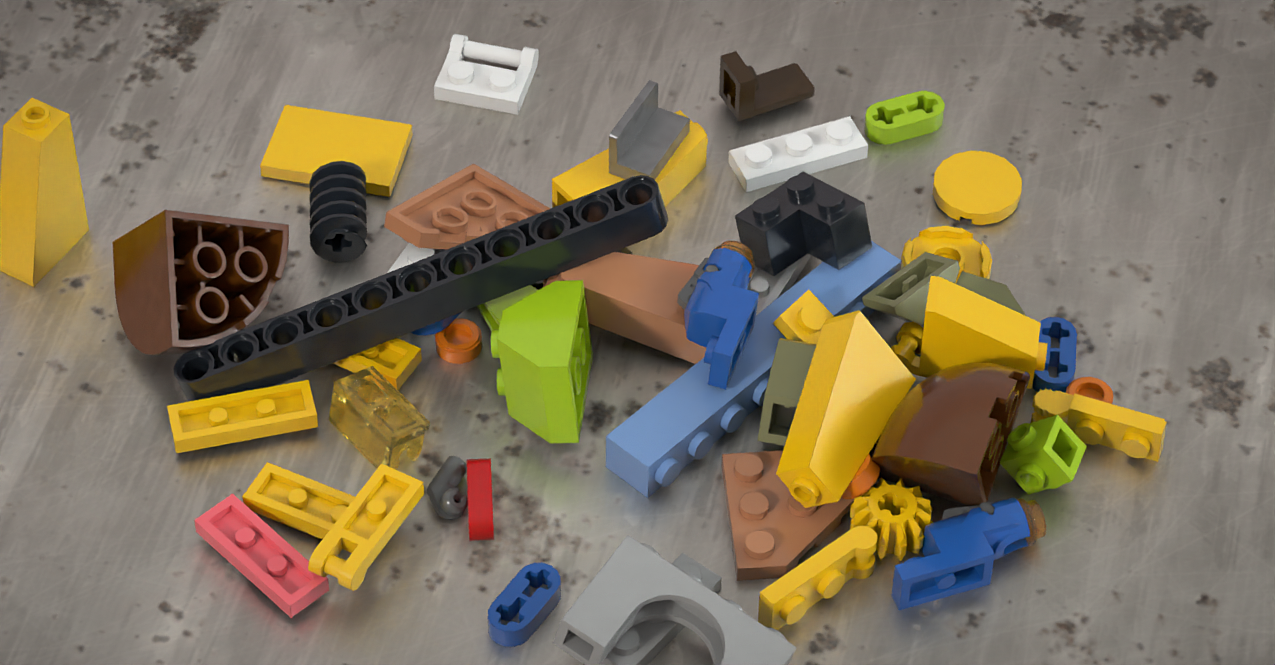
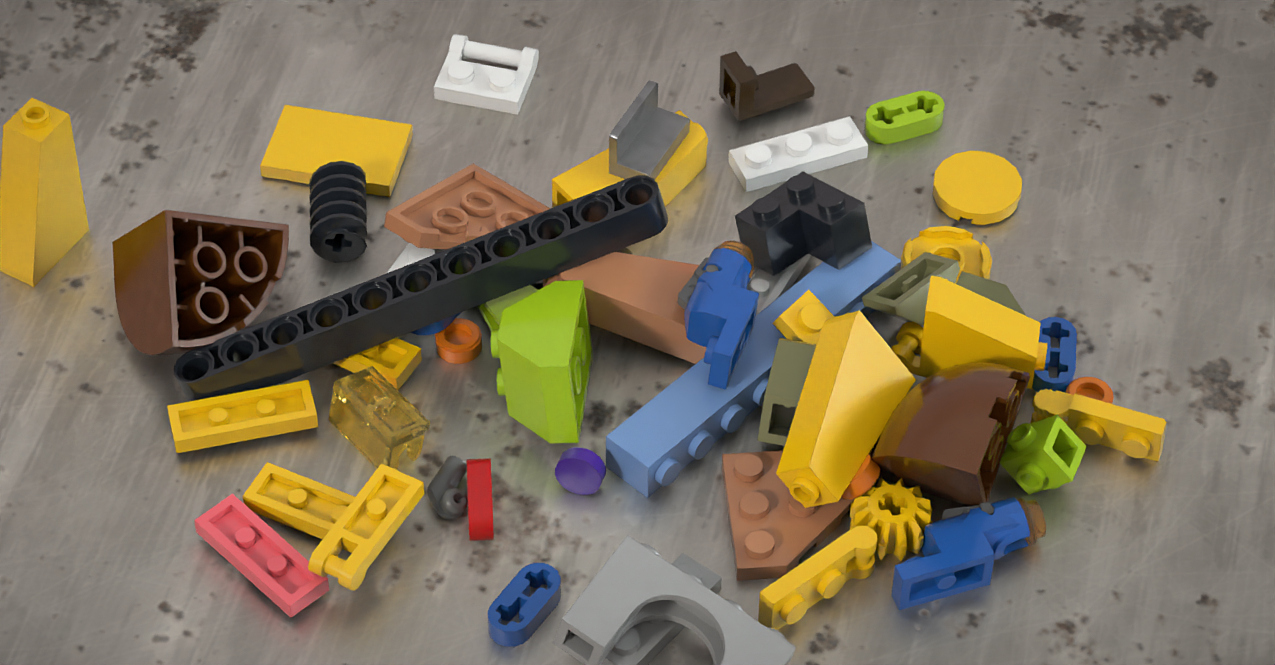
(580, 471): none -> dark purple tile

